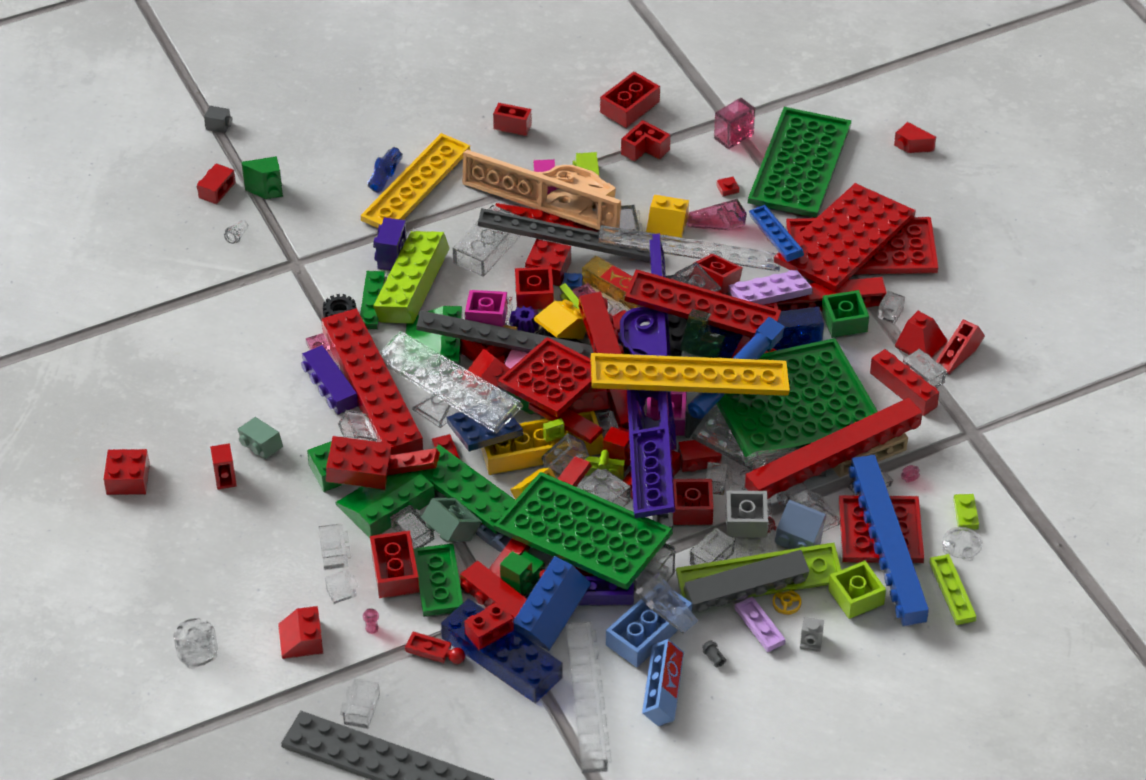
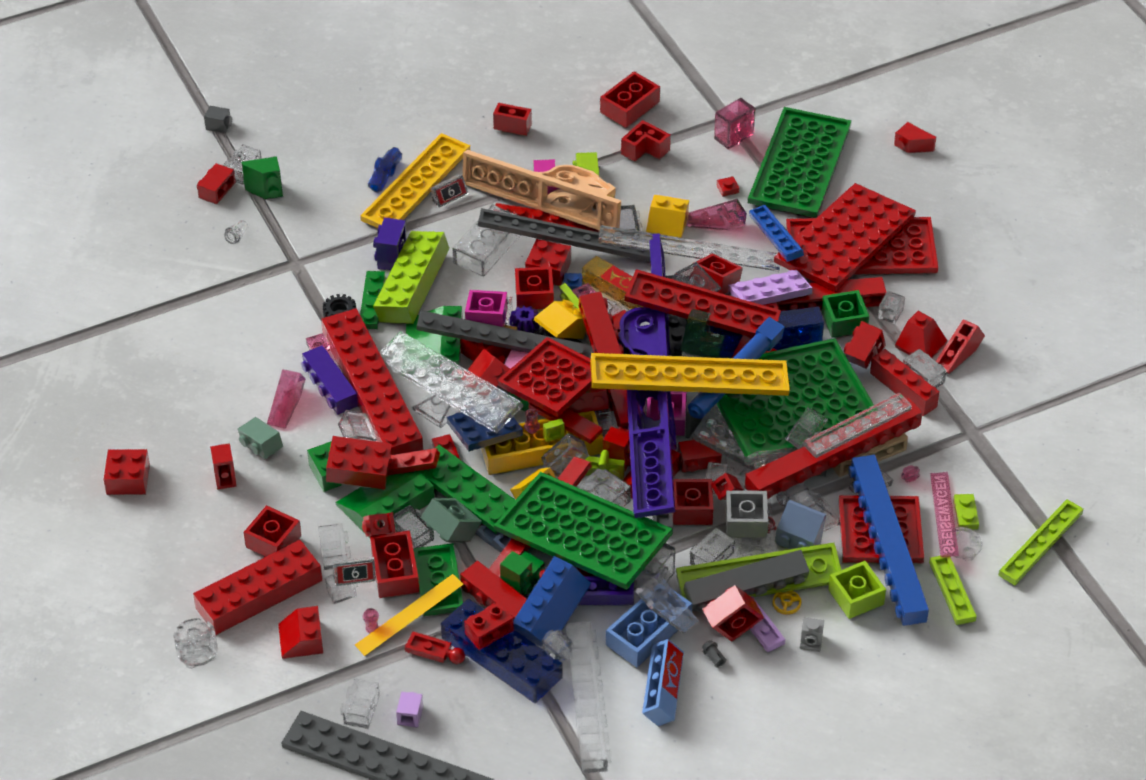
(244, 153): none -> clear brick
(258, 586): none -> red brick
(271, 531): none -> red brick
(286, 398): none -> clear pink slope
(354, 571): none -> slope
(386, 523): none -> red brick
(408, 614): none -> yellow sticker
(409, 709): none -> lavender brick
(449, 190): none -> slope
(531, 424): none -> clear pink pin
(557, 645): none -> clear head
(731, 485): none -> red brick
(733, 613): none -> red brick
(807, 426): none -> clear slope
(857, 425): none -> clear plate
(865, 344): none -> red brick
(944, 514): none -> clear pink sticker
(1040, 542): none -> lime plate

